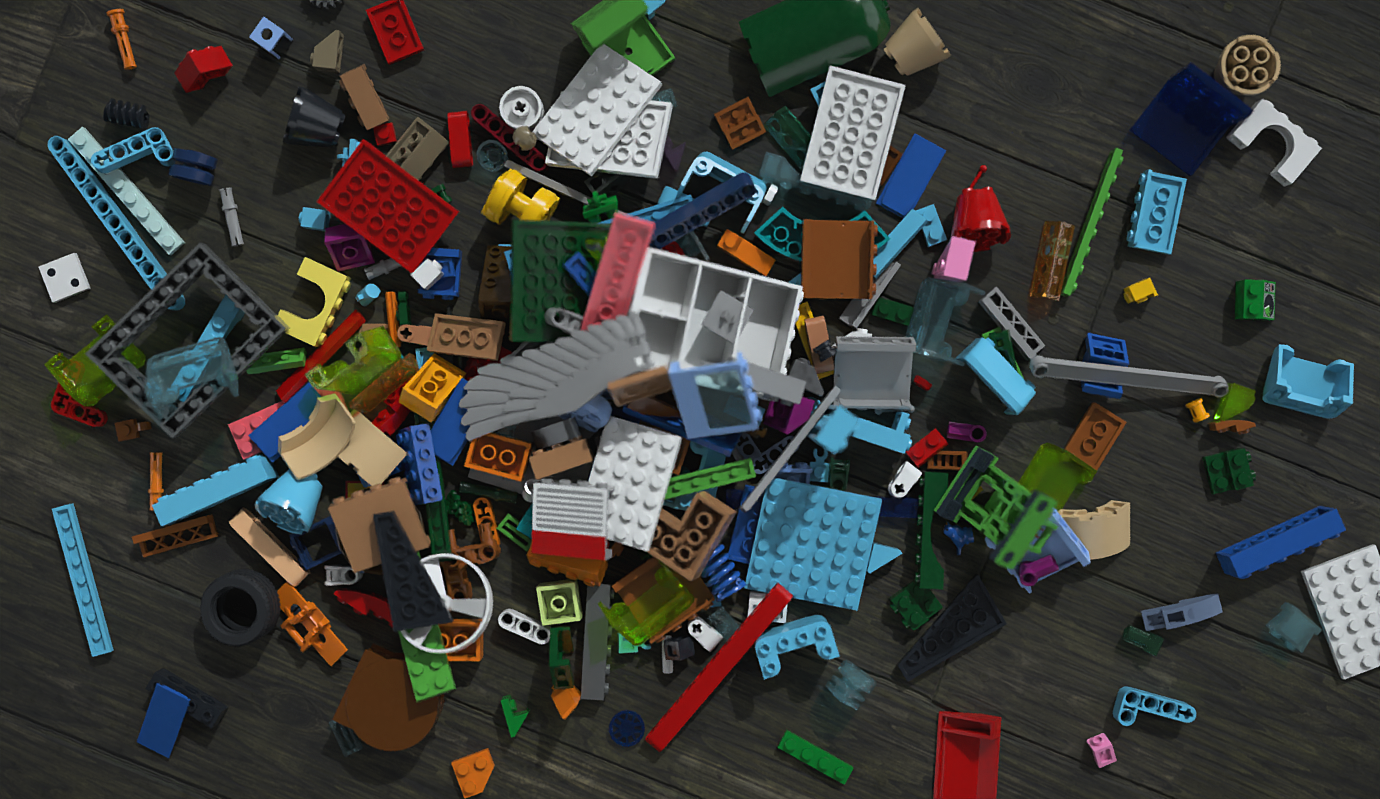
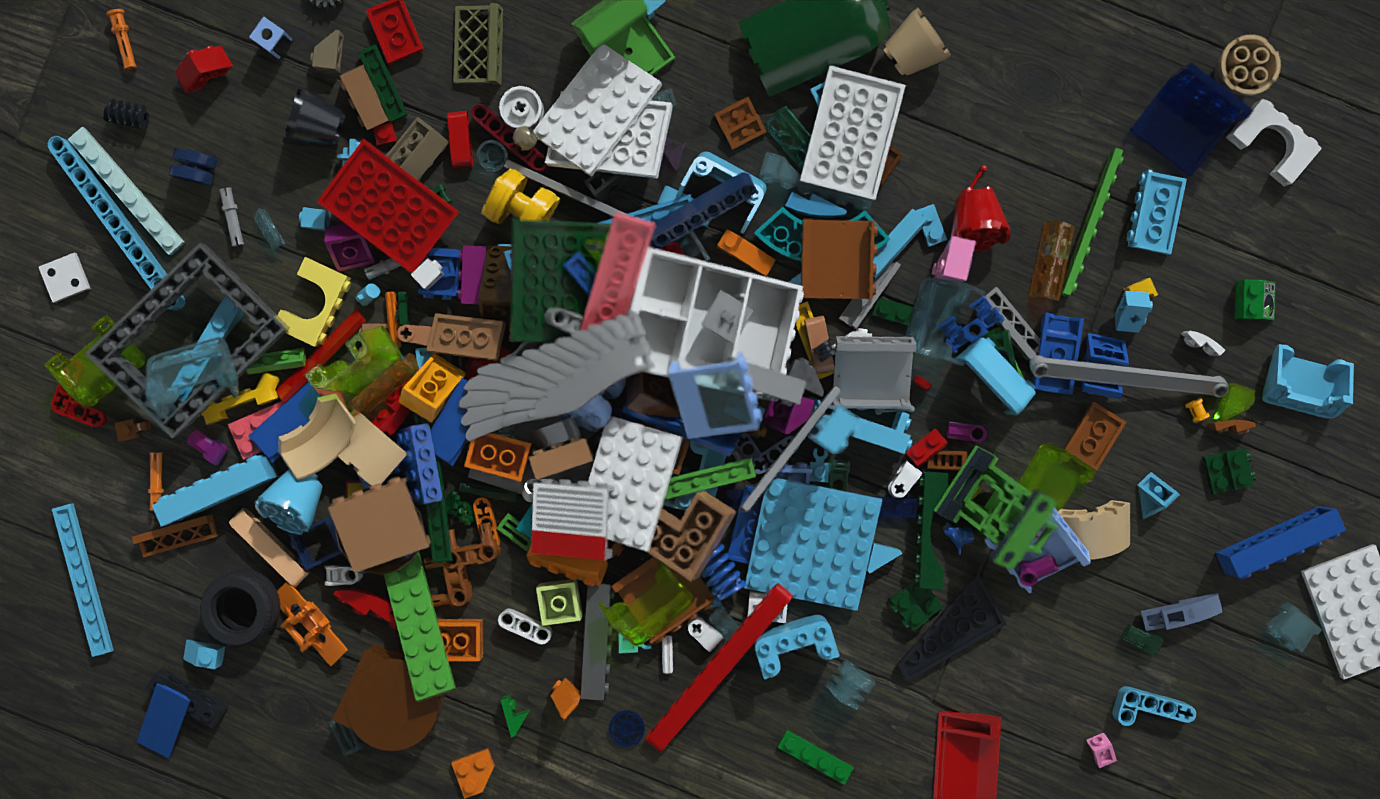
(131, 154): medium azure beam -> none
(204, 654): none -> medium azure slope
(211, 449): none -> magenta piece
(263, 394): none -> yellow plate
(268, 229): none -> clear light blue slope
(383, 83): none -> dark green plate
(409, 589): black wing -> none
(471, 274): none -> magenta brick
(475, 607): white piece -> none
(494, 46): none -> olive fence
(560, 668): dark green panel -> none
(598, 205): green hips -> none
(640, 386): medium nougat tile -> none
(679, 647): black brick -> none
(770, 194): white tile -> none
(813, 207): none -> dark azure slope
(911, 176): blue piece -> none
(961, 337): none -> blue piece
(1061, 341): none -> blue piece
(1132, 311): none -> medium azure brick
(1155, 495): none -> medium azure slope
(1197, 339): none -> white slope

